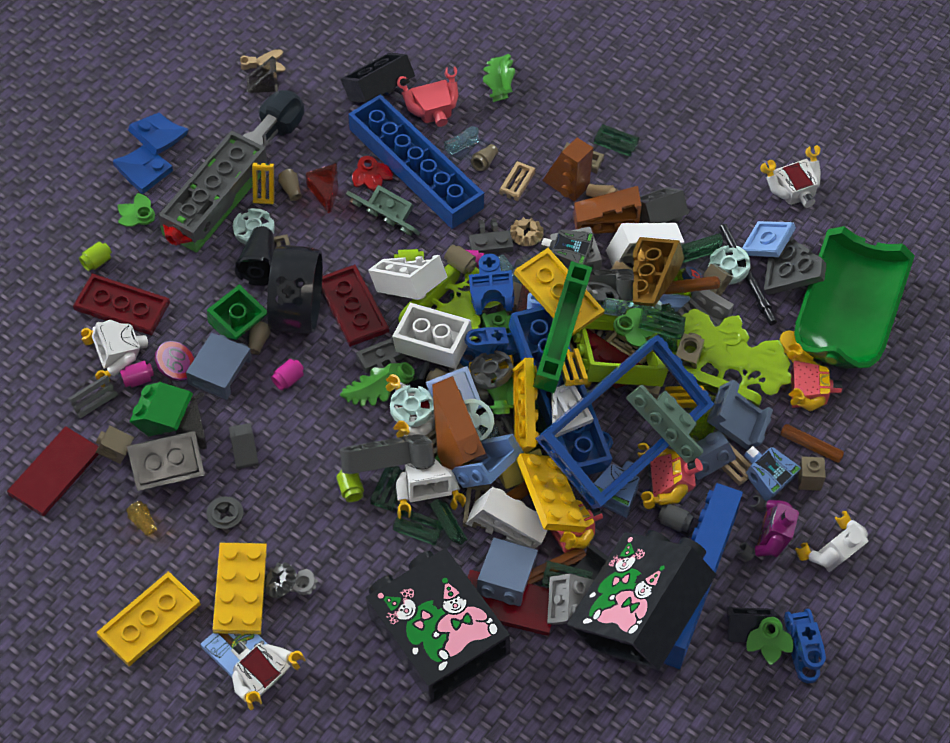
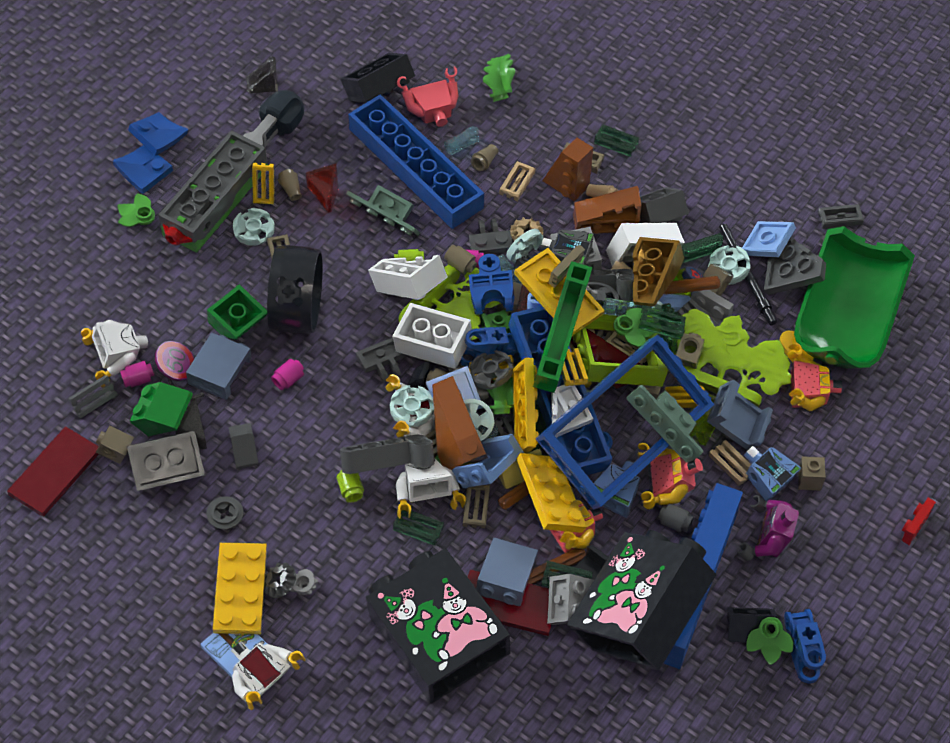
(95, 256): lime brick -> none
(121, 303): dark red tile -> none
(141, 517): clear yellow cone -> none
(148, 618): yellow plate -> none
(252, 62): tan piece -> none
(256, 257): black cone -> none
(257, 337): dark tan cone -> none
(353, 305): dark red tile -> none
(372, 175): red plate -> none
(375, 384): bright green plant -> none
(381, 503): tile -> none
(448, 522): clear green tile -> none
(508, 518): white wedge -> none
(527, 241): none -> light aqua piece
(561, 269): none -> dark tan tile
(716, 453): sand blue bracket -> none
(795, 181): torso -> none
(812, 443): dark orange axle -> none
(840, 547): white torso -> none
(841, 218): none -> dark grey tile
(921, 514): none -> red plate

